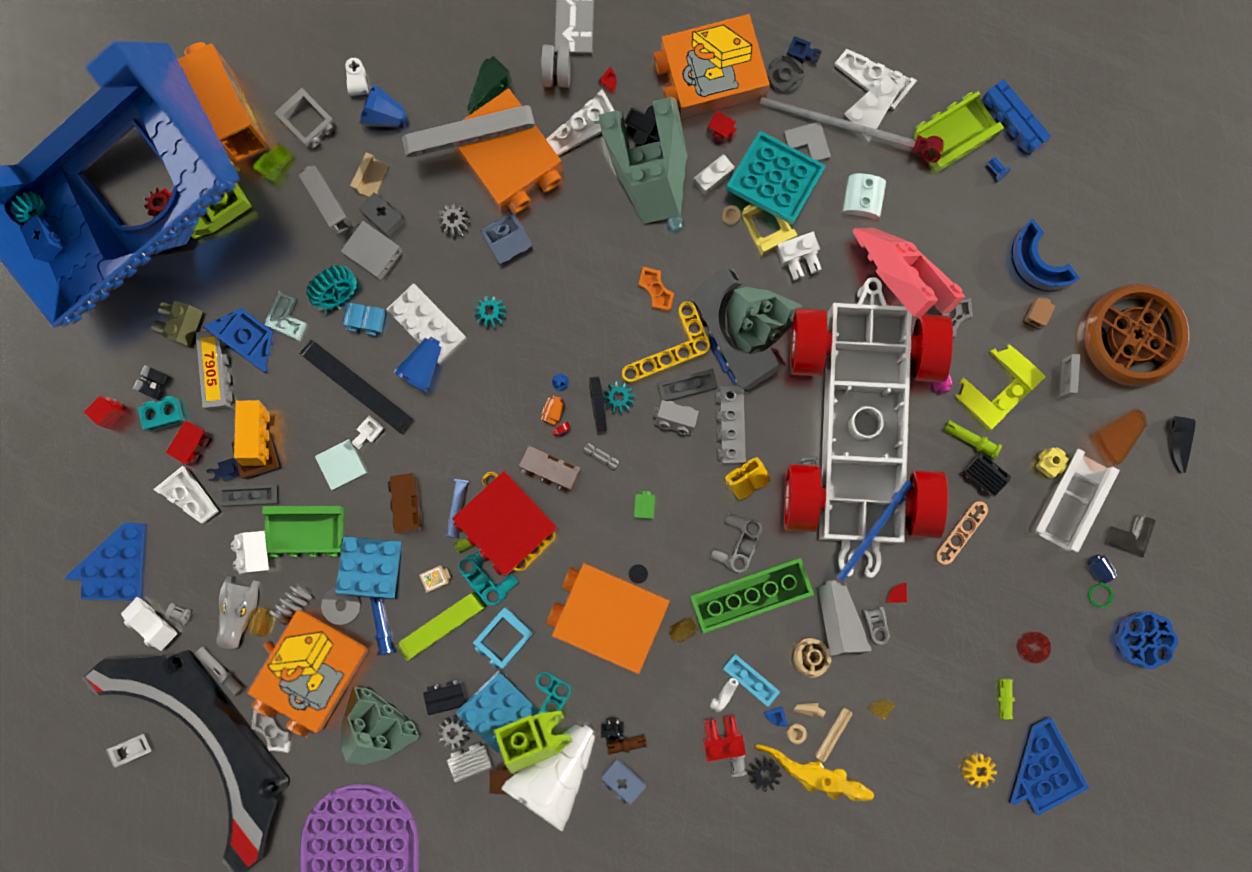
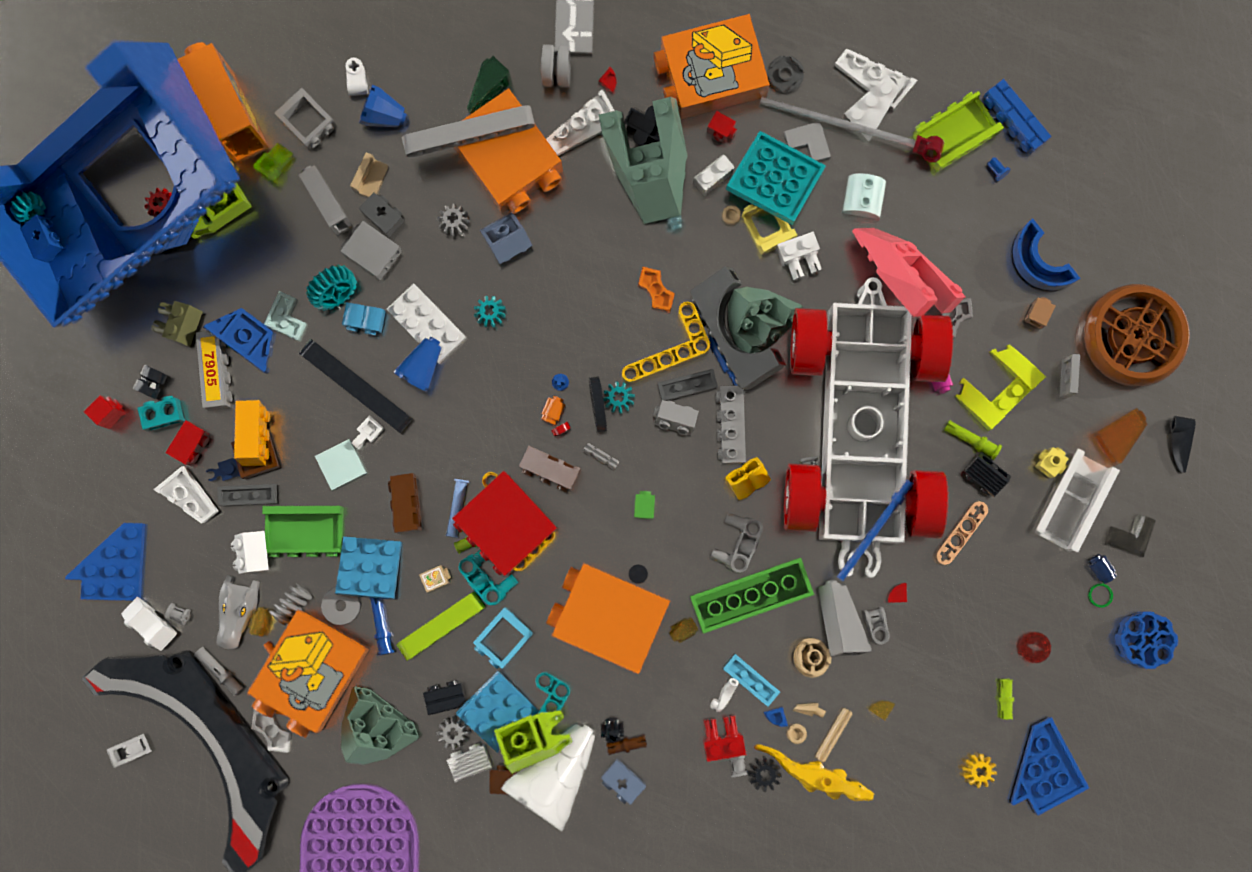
(801, 48): dark blue plate -> none

